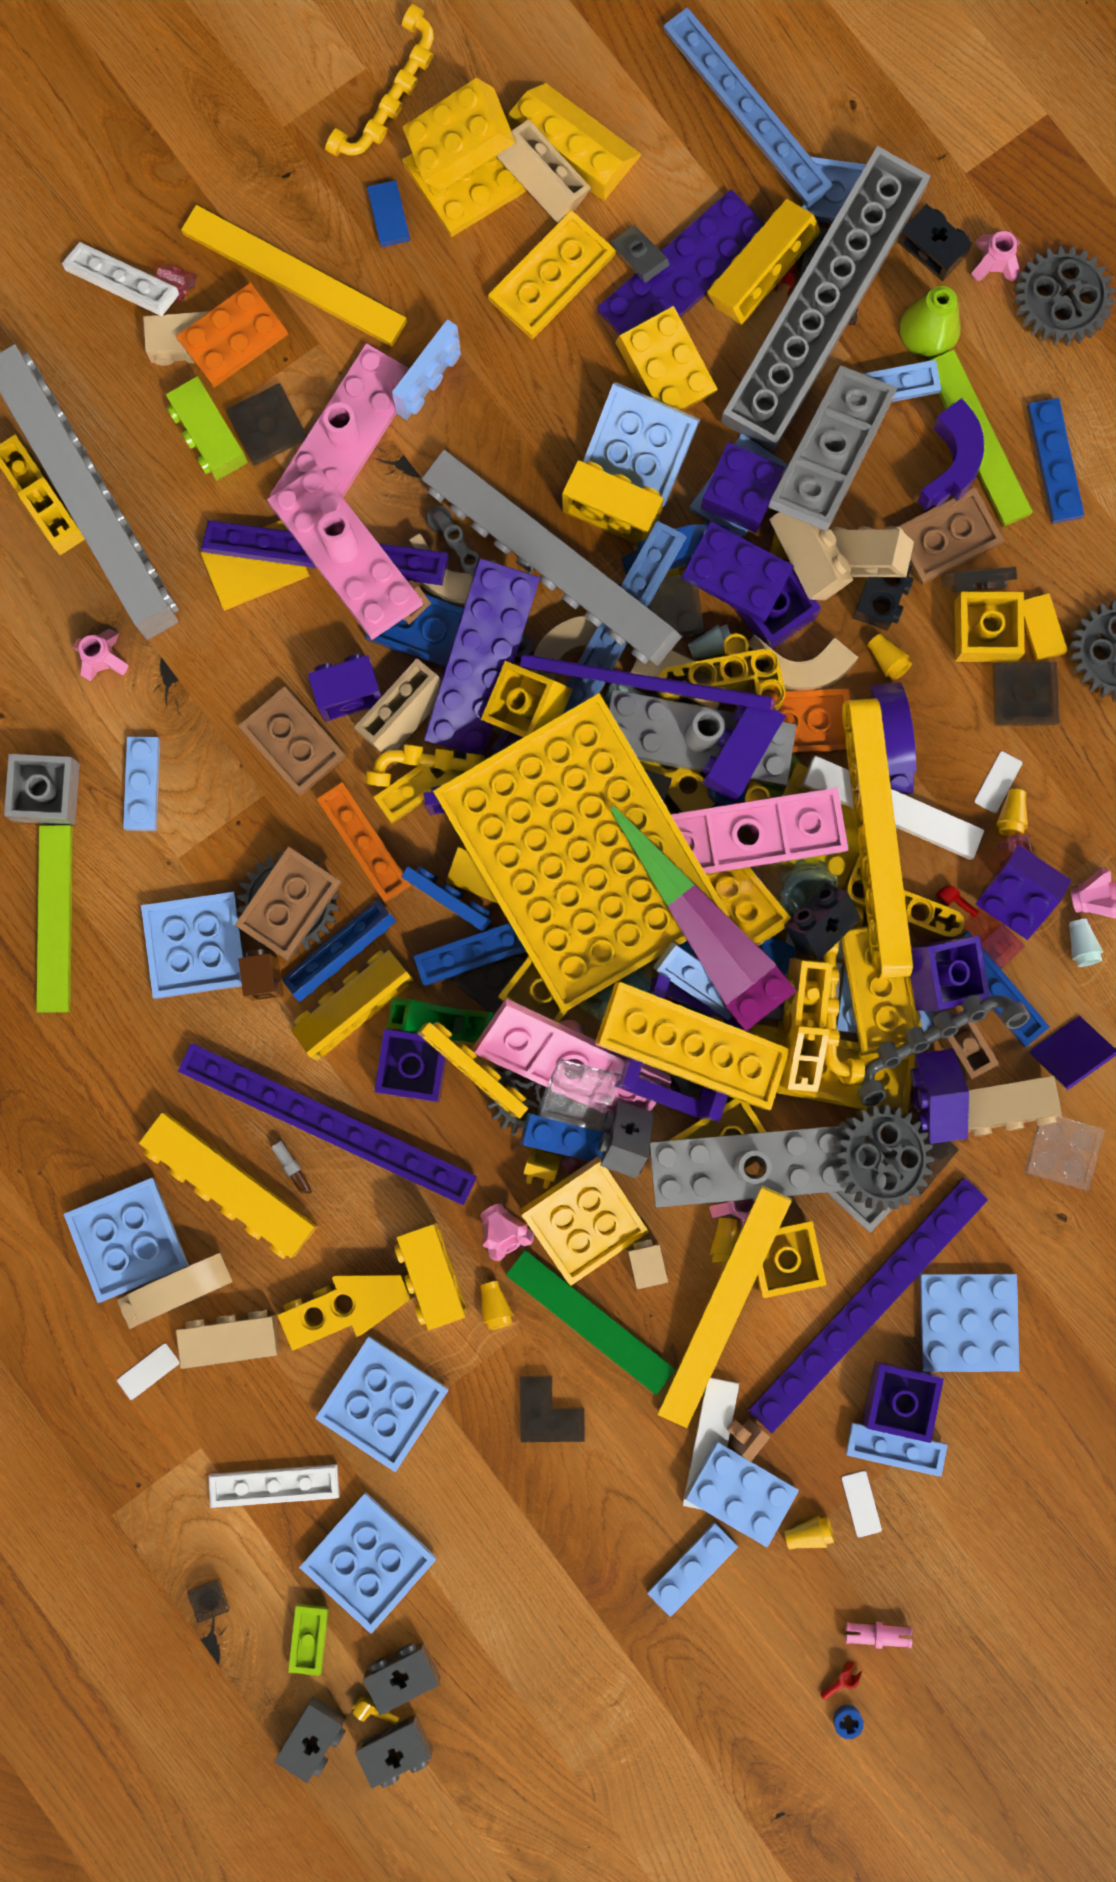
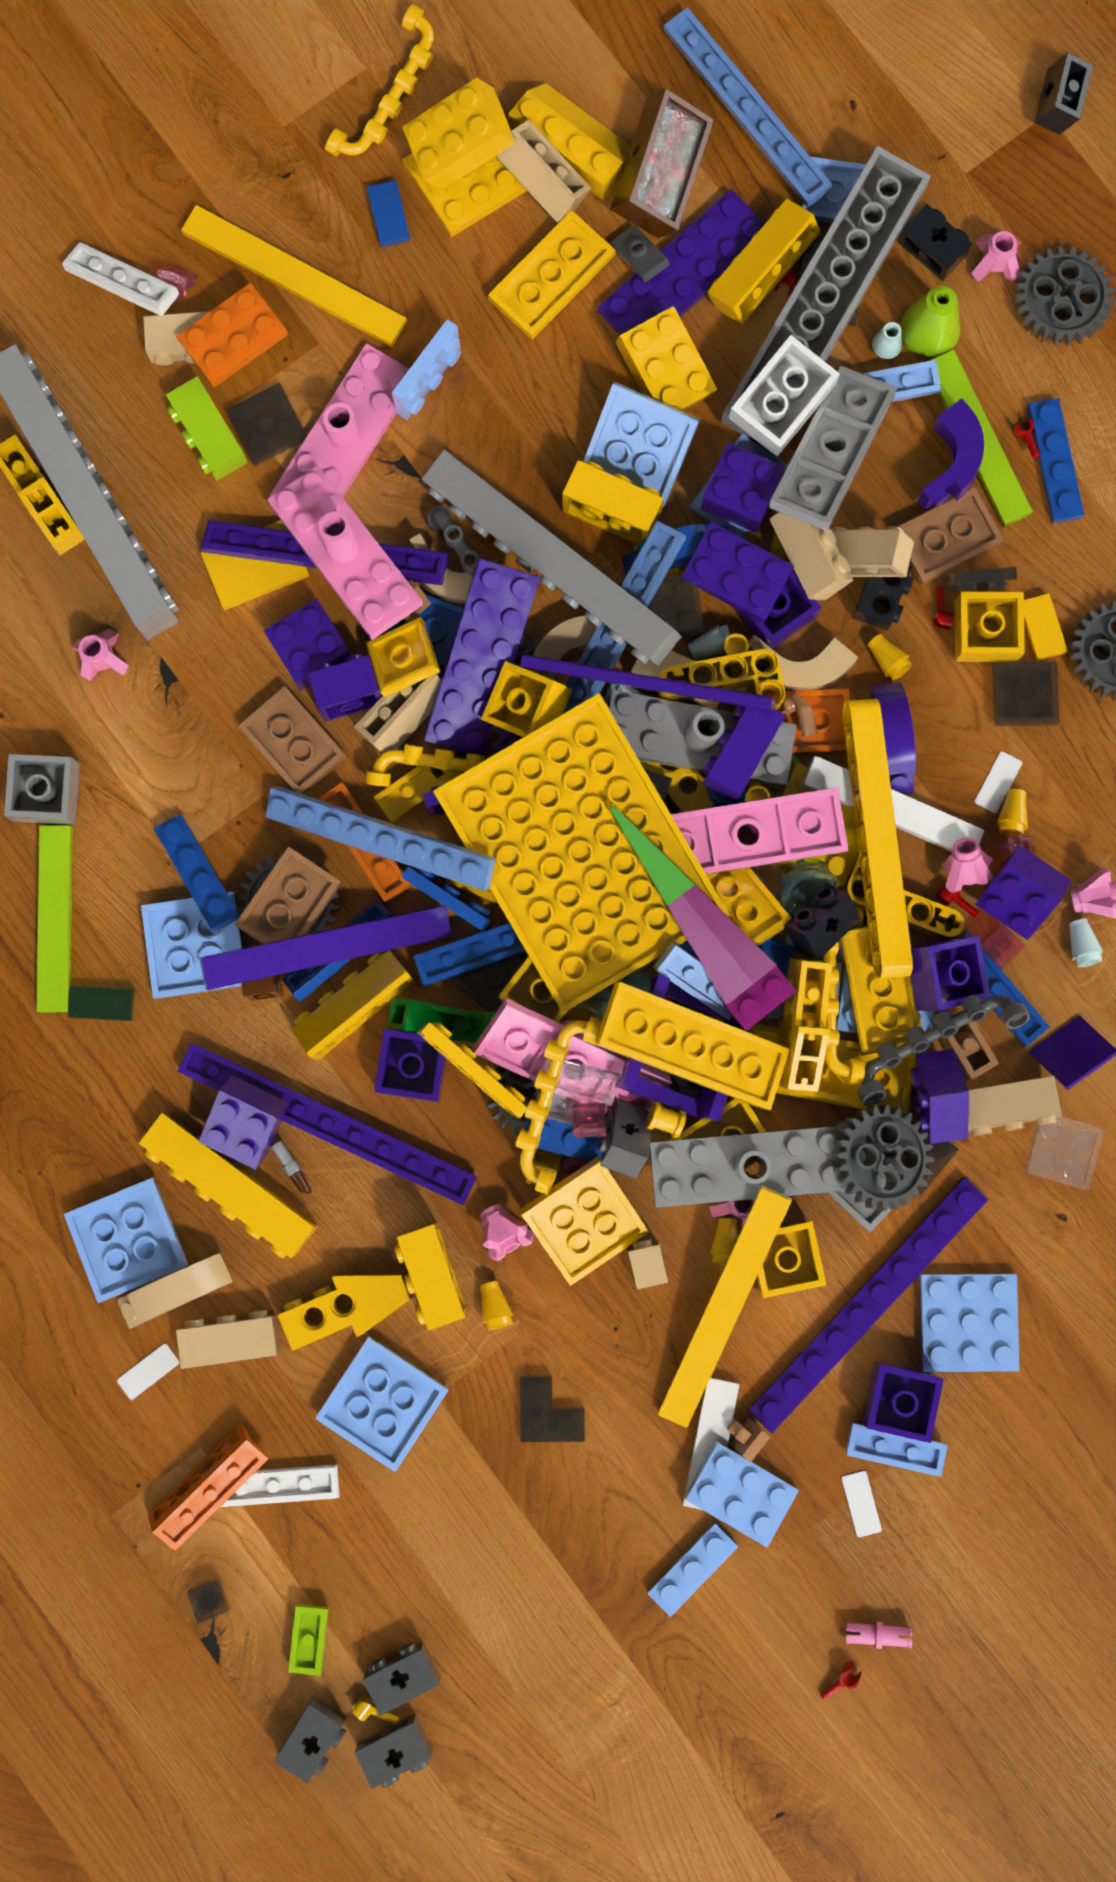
(101, 1003): none -> clear green tile
(141, 784): light blue plate -> none
(197, 873): none -> blue plate
(206, 1488): none -> orange fence
(243, 1122): none -> brick
(307, 641): none -> dark purple brick
(324, 947): none -> dark purple tile
(368, 1562): light blue plate -> none
(381, 838): none -> medium blue plate
(402, 657): none -> yellow tile
(538, 1110): none -> yellow bar
(589, 1120): none -> clear pink tile
(590, 1322): green tile -> none
(662, 164): none -> brick
(666, 1120): none -> yellow bush
(784, 395): none -> white brick
(804, 712): none -> medium nougat arm
(810, 1534): yellow cone -> none
(855, 1715): blue bush -> none
(888, 341): none -> light aqua cone
(943, 618): none -> red hand
(967, 865): none -> bright pink rock
(1026, 436): none -> red hand
(1063, 93): none -> black brick

